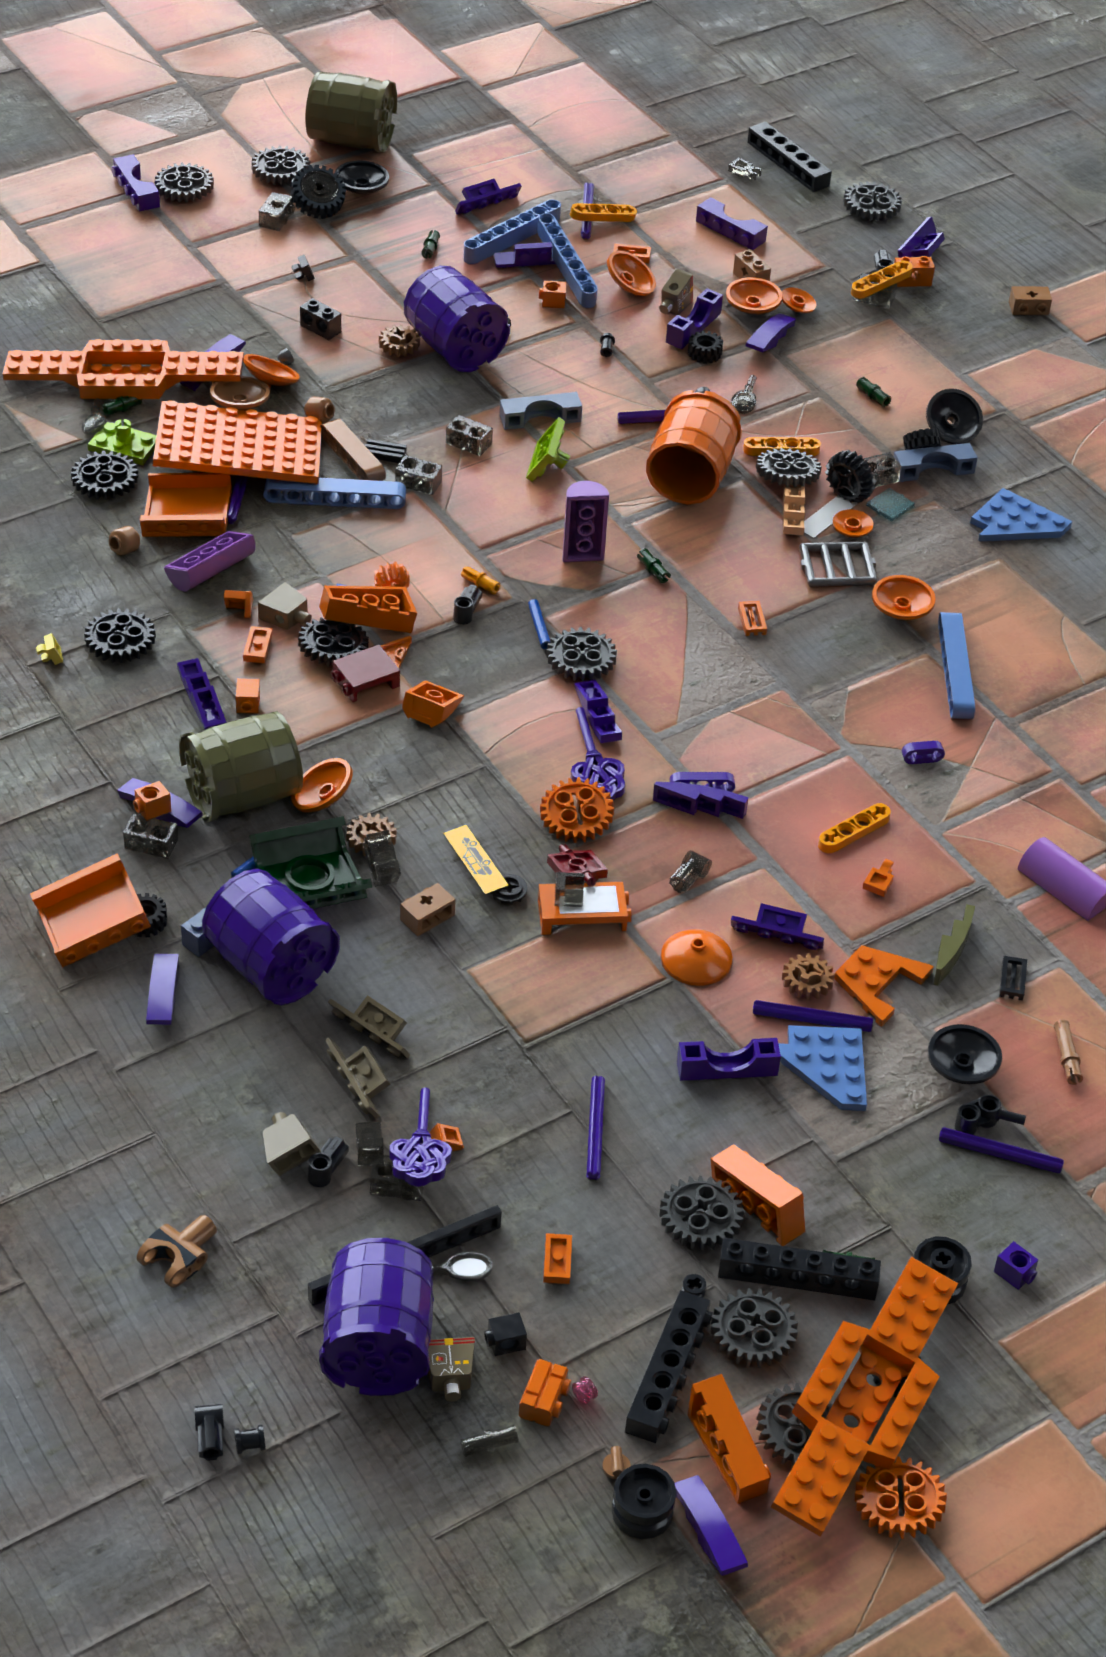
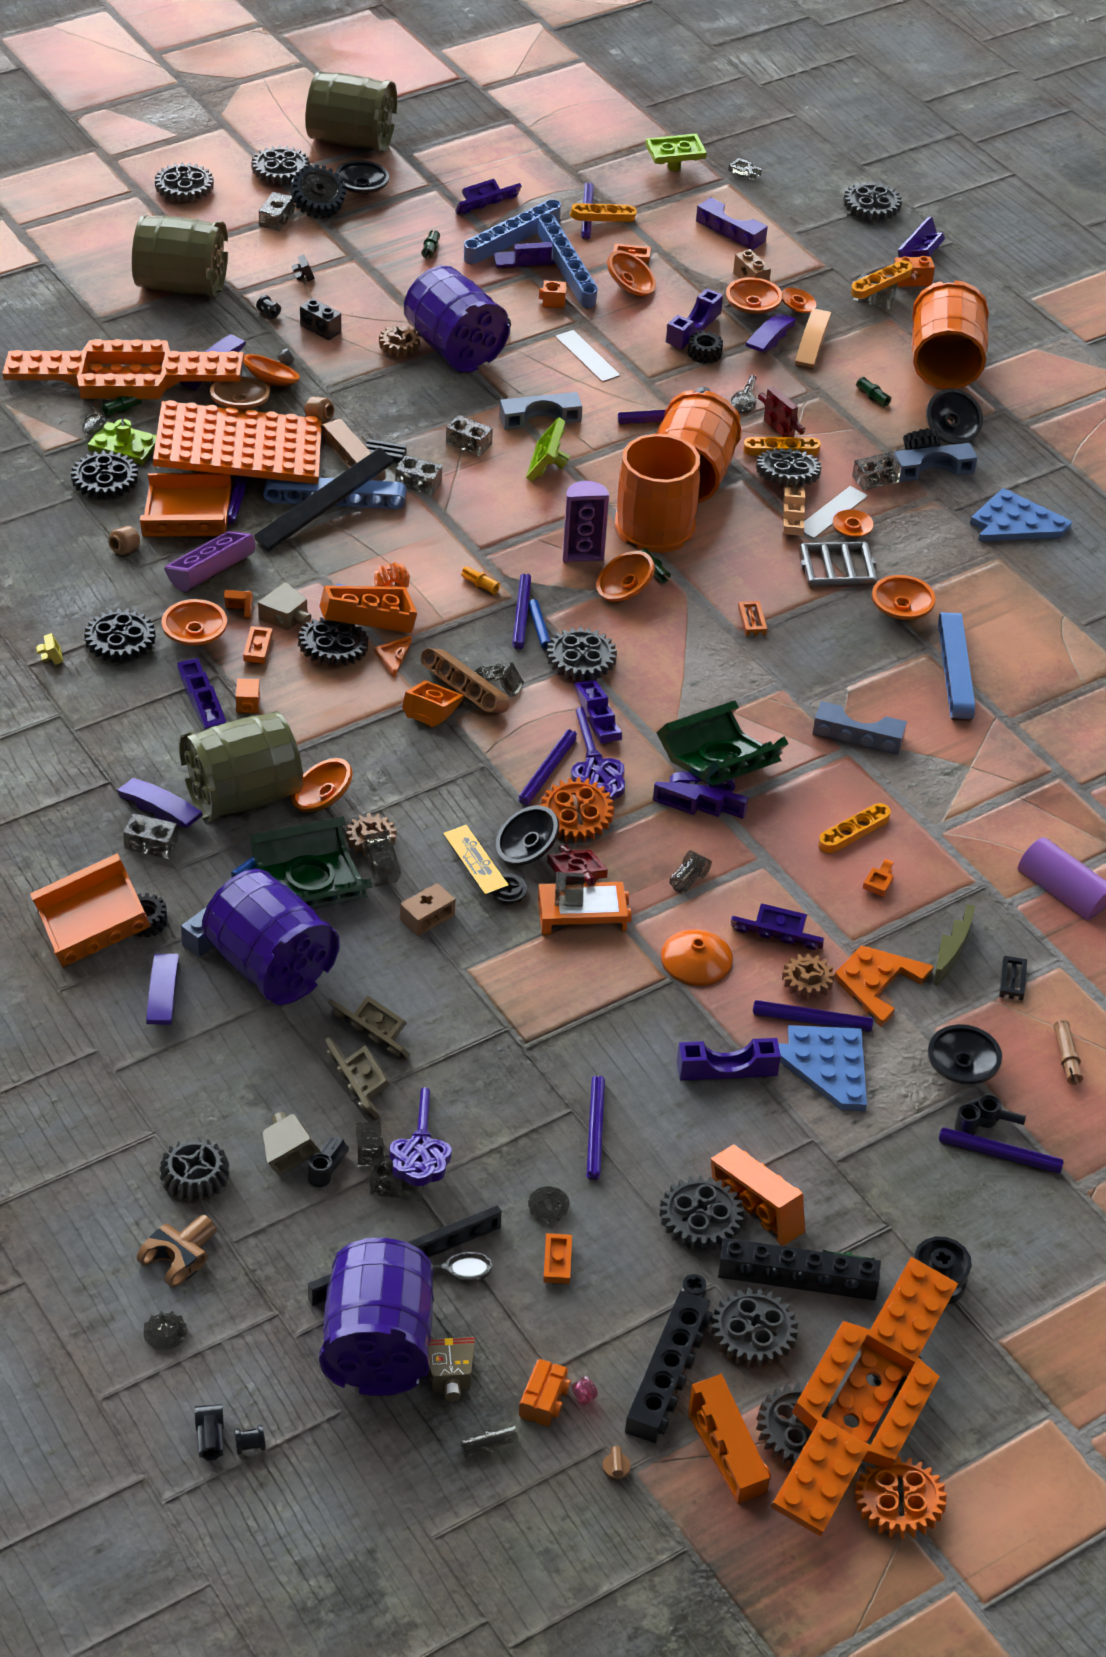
(142, 194): arch -> none
(152, 800): orange brick -> none
(157, 1339): none -> clear smoke gear
(180, 255): none -> olive piece
(194, 622): none -> orange dish
(196, 1175): none -> dark grey gear
(270, 308): none -> black bush
(323, 499): none -> black tile
(364, 671): panel -> none
(449, 1135): orange slope -> none
(465, 680): none -> medium nougat beam
(466, 604): black piece -> none
(506, 674): none -> clear smoke bracket
(506, 1334): black brick -> none
(521, 611): none -> dark purple axle
(527, 835): none -> black dish
(547, 767): none -> dark purple axle
(558, 1200): none -> clear smoke gear
(587, 355): none -> white sticker
(607, 341): black pin -> none
(625, 576): none -> orange dish
(643, 1501): black wheel -> none
(658, 493): none -> orange piece
(675, 150): none -> lime plate
(677, 292): dark tan torso -> none
(711, 1526): dark purple slope -> none
(715, 746): none -> dark green panel
(781, 413): none -> dark red plate
(789, 156): black brick -> none
(812, 338): none -> light nougat slope
(850, 476): black gear -> none
(882, 259): piece -> none
(882, 735): none -> sand blue arch
(890, 504): clear light blue piece -> none
(923, 752): dark purple beam -> none
(950, 334): none -> orange piece
(1016, 1266): dark purple brick -> none
(1030, 300): medium nougat brick -> none

